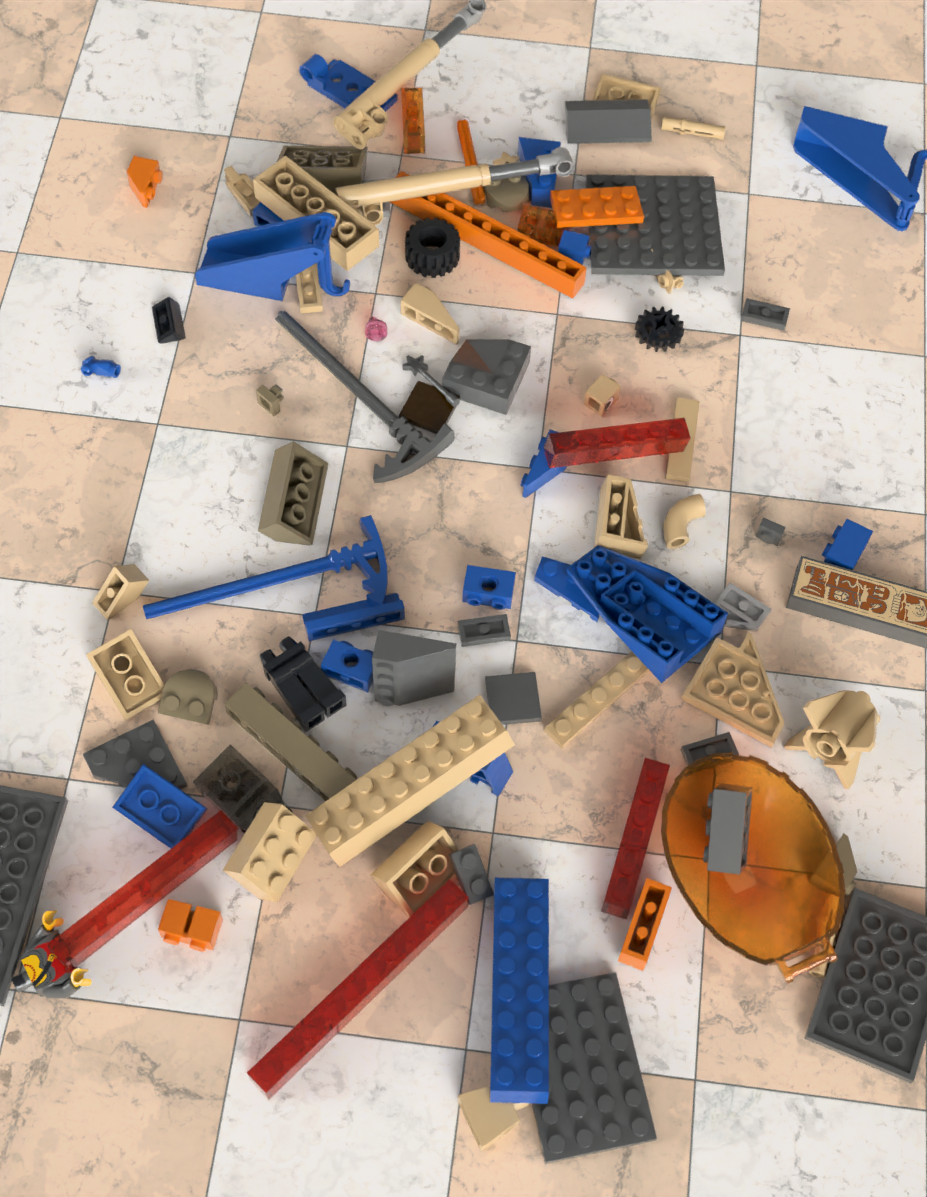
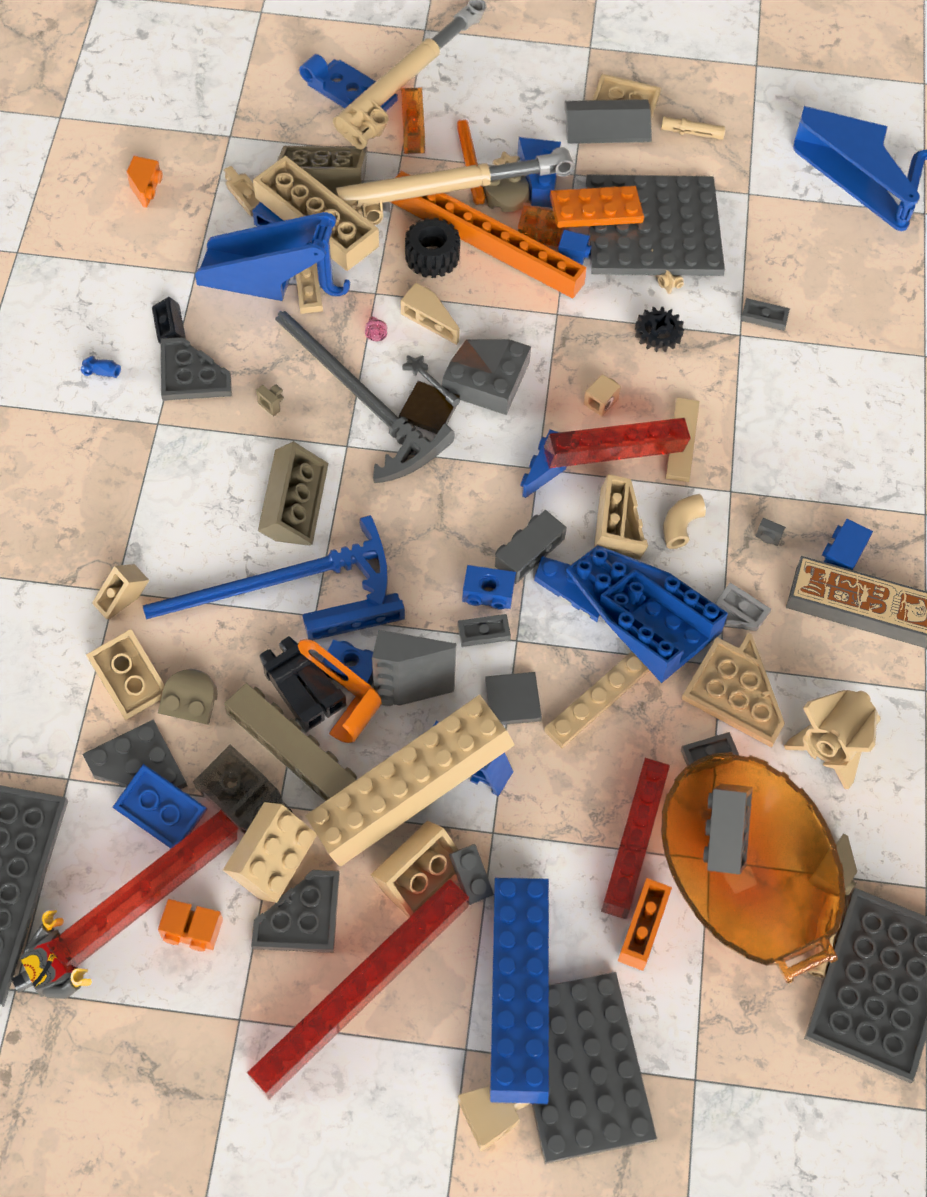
(190, 373): none -> dark grey plate
(302, 917): none -> dark grey plate
(362, 706): none -> orange piece
(530, 544): none -> dark grey brick

